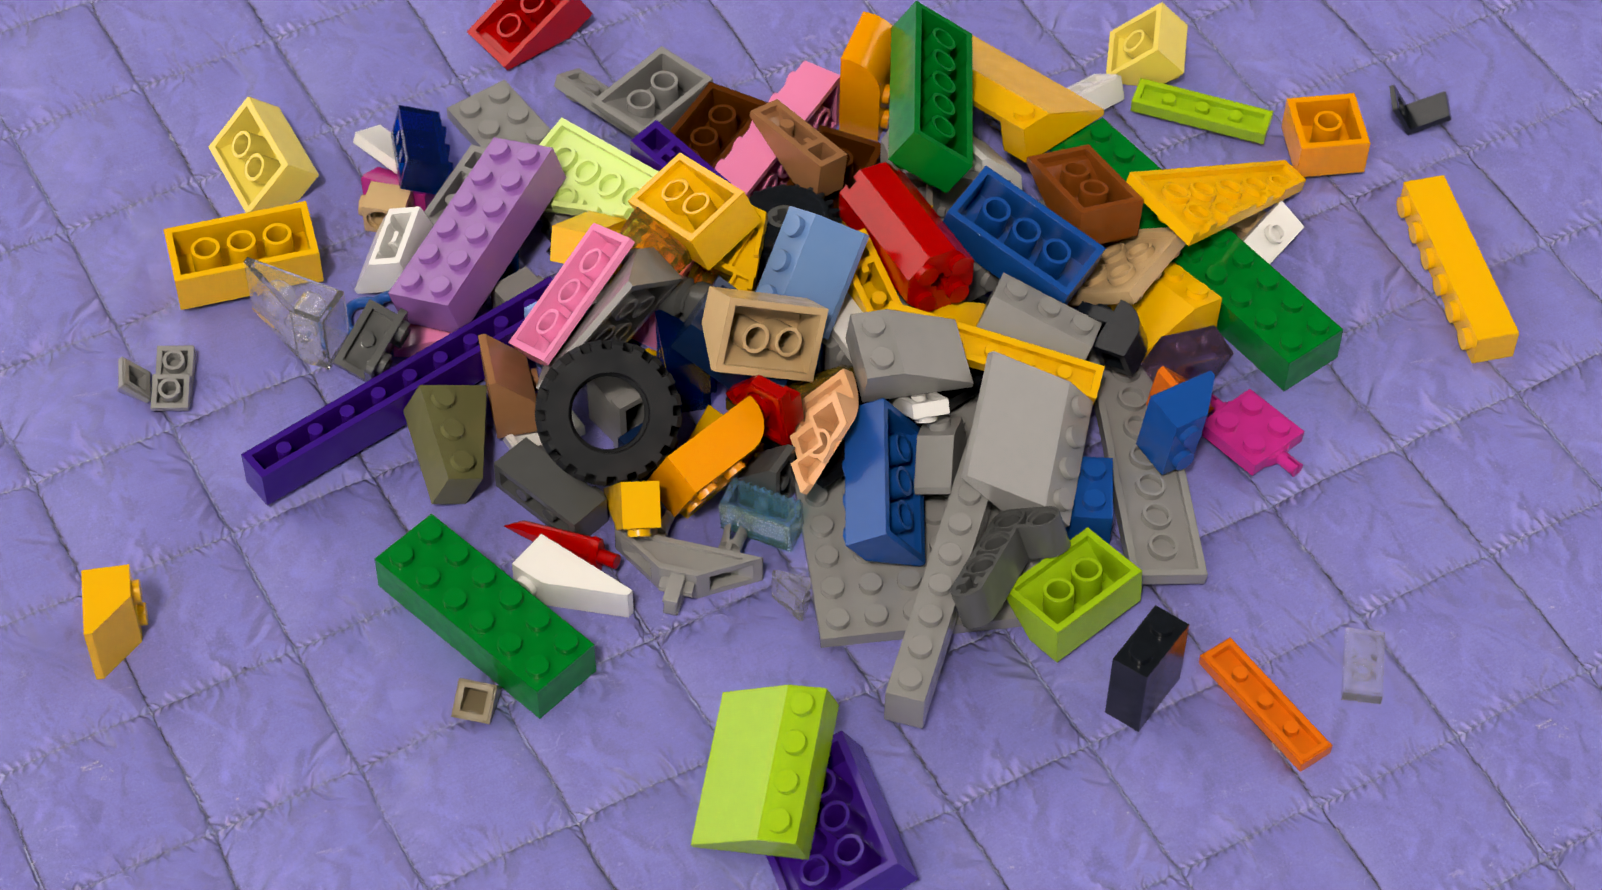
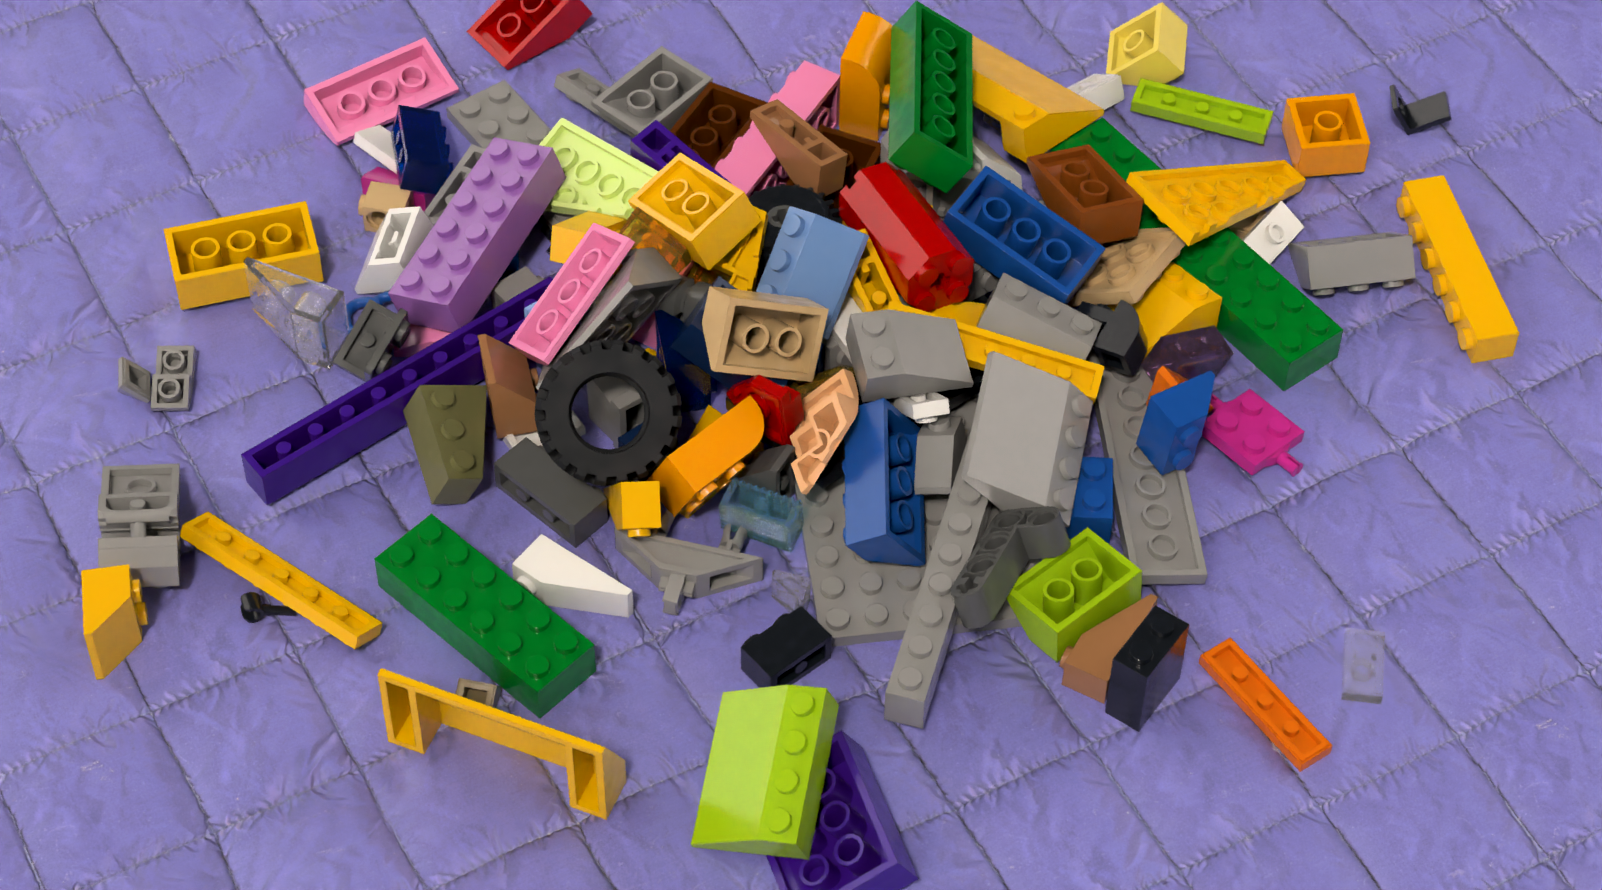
(141, 522): none -> light grey piece
(254, 610): none -> black hand
(262, 157): light yellow slope -> none
(281, 580): none -> yellow plate
(375, 89): none -> bright pink slope
(417, 710): none -> yellow slope
(584, 546): red bar -> none
(786, 650): none -> black brick
(1090, 661): none -> medium nougat slope
(1353, 262): none -> light grey slope

